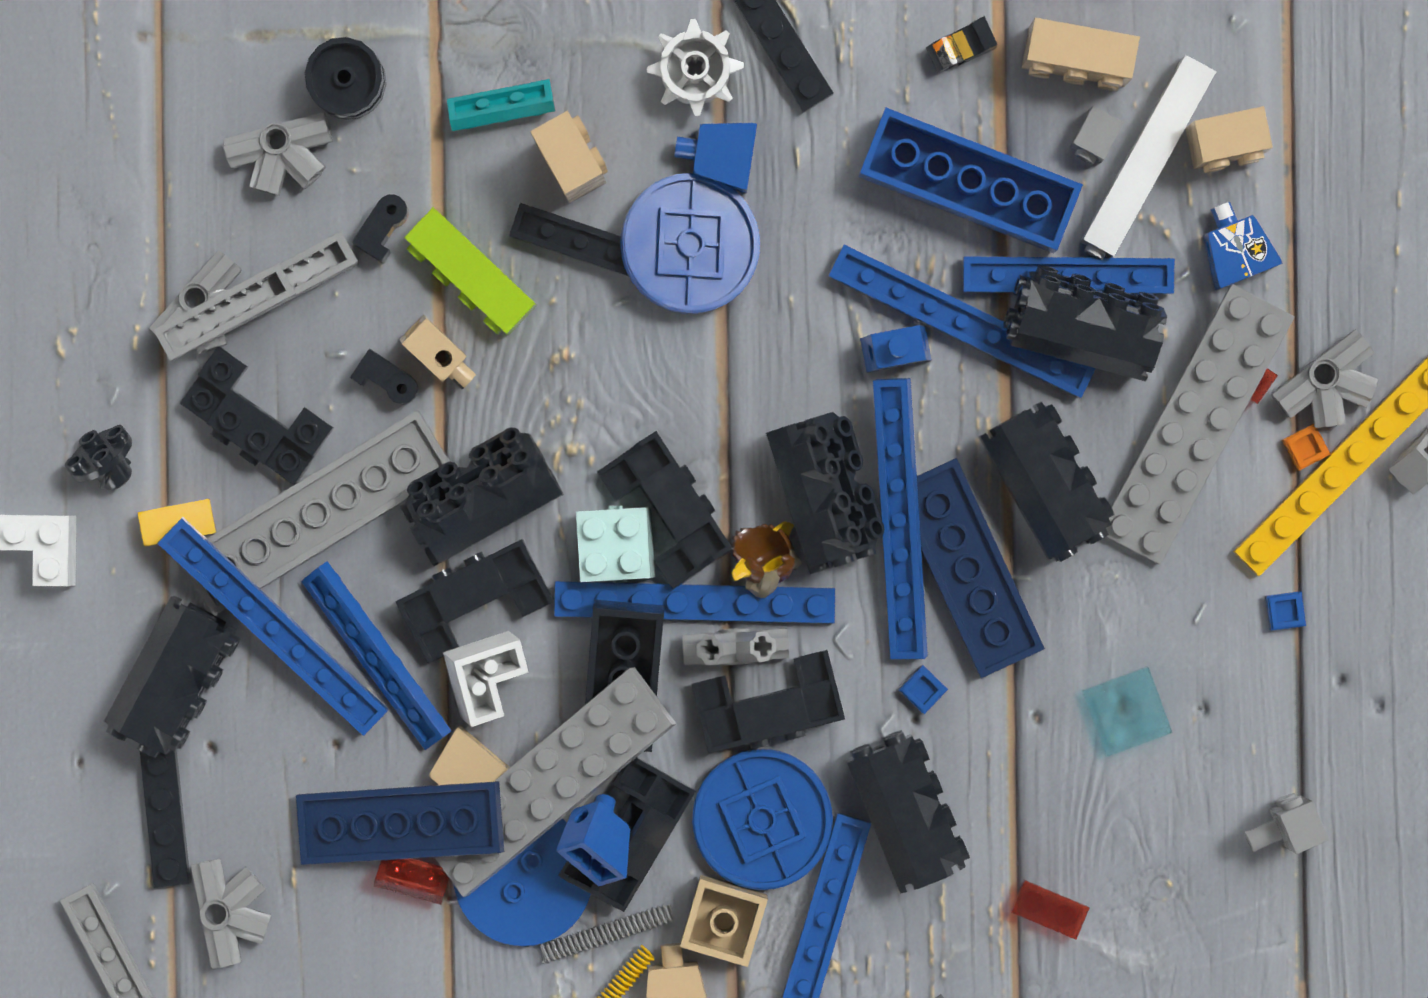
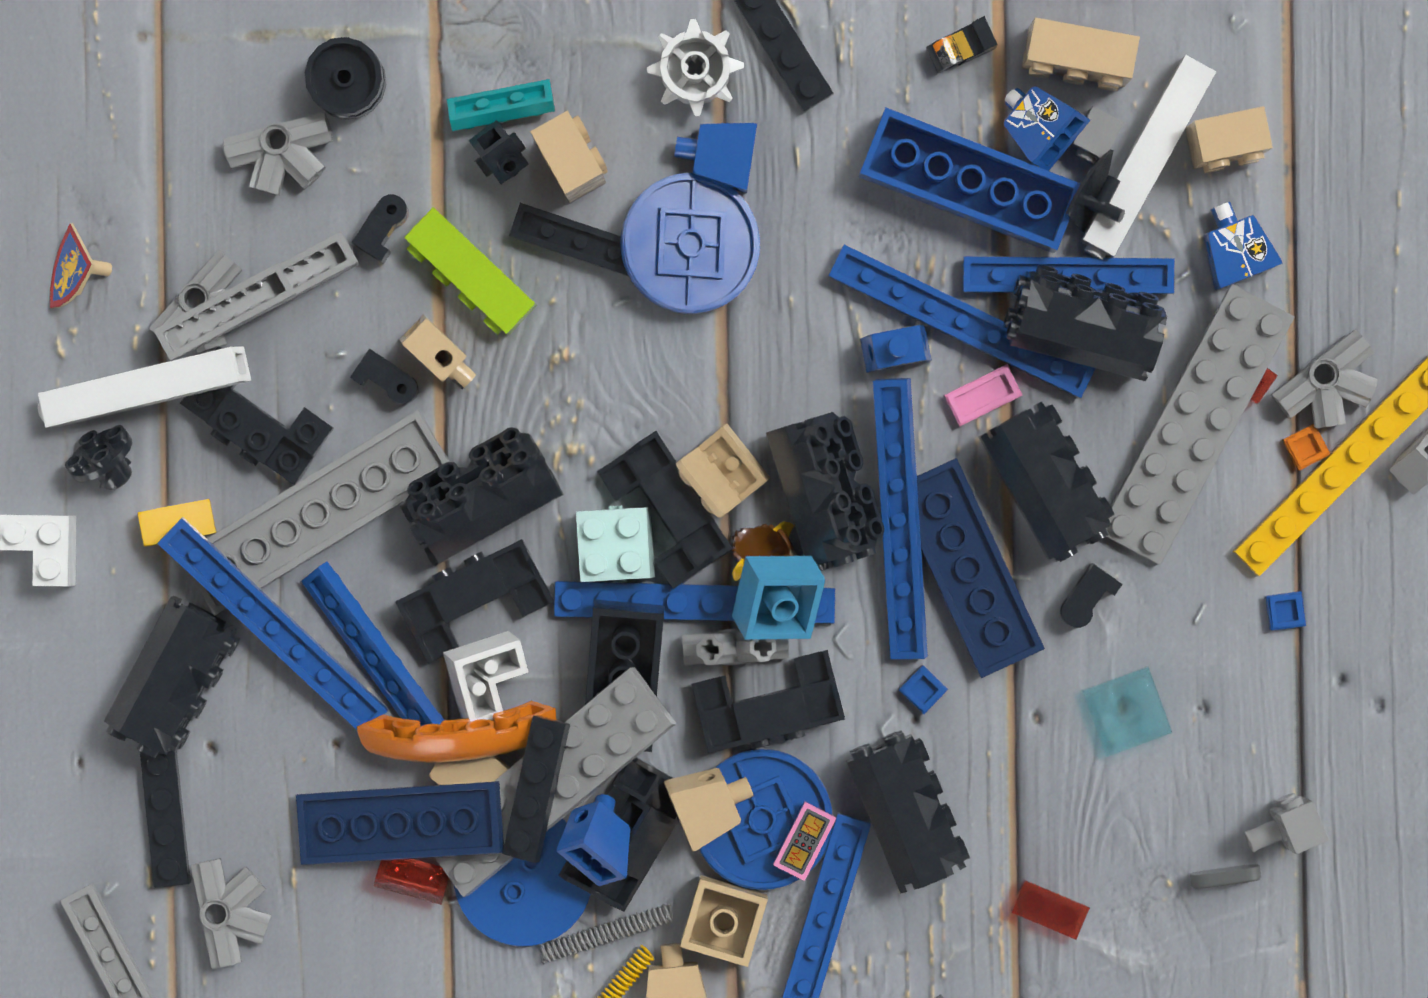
(73, 269): none -> shield
(144, 387): none -> white brick
(452, 739): none -> orange brick
(499, 152): none -> black brick
(536, 789): none -> black plate
(707, 804): none -> tan torso
(722, 471): none -> tan bracket
(778, 597): none -> dark azure brick
(804, 841): none -> tile
(983, 395): none -> bright pink tile
(1042, 125): none -> blue torso
(1079, 604): none -> black leg
(1095, 195): none -> black shield
(1225, 876): none -> dark grey tile

